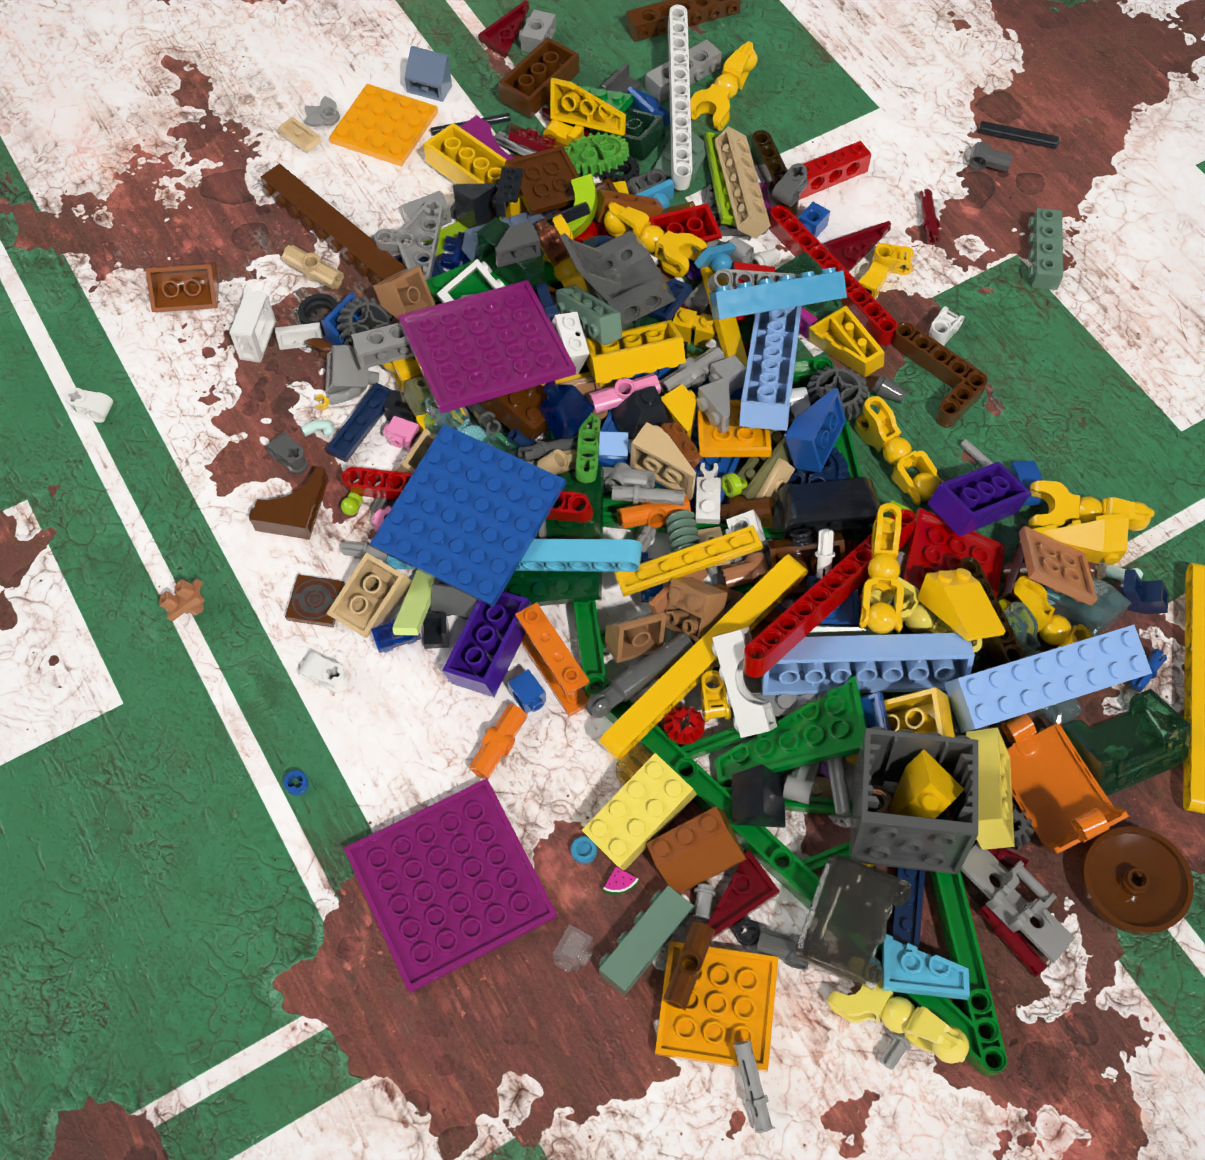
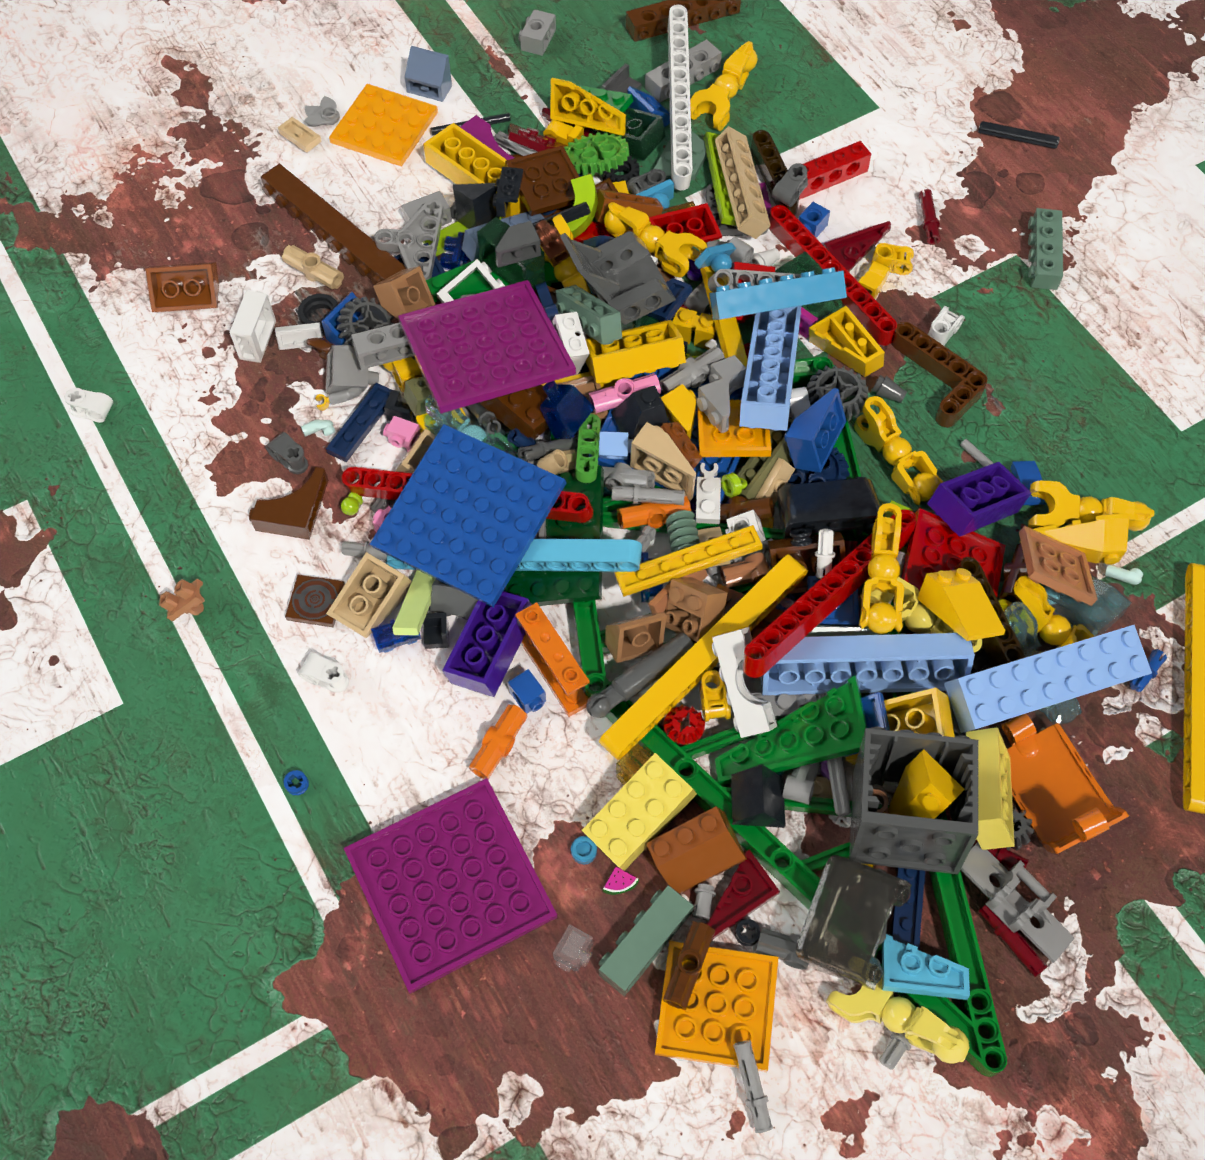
(503, 32): dark red wing -> none
(529, 83): reddish brown brick -> none
(983, 156): dark grey piece -> none
(1134, 744): clear green windscreen -> none
(1137, 880): reddish brown dish -> none
(1145, 596): dark blue brick -> none

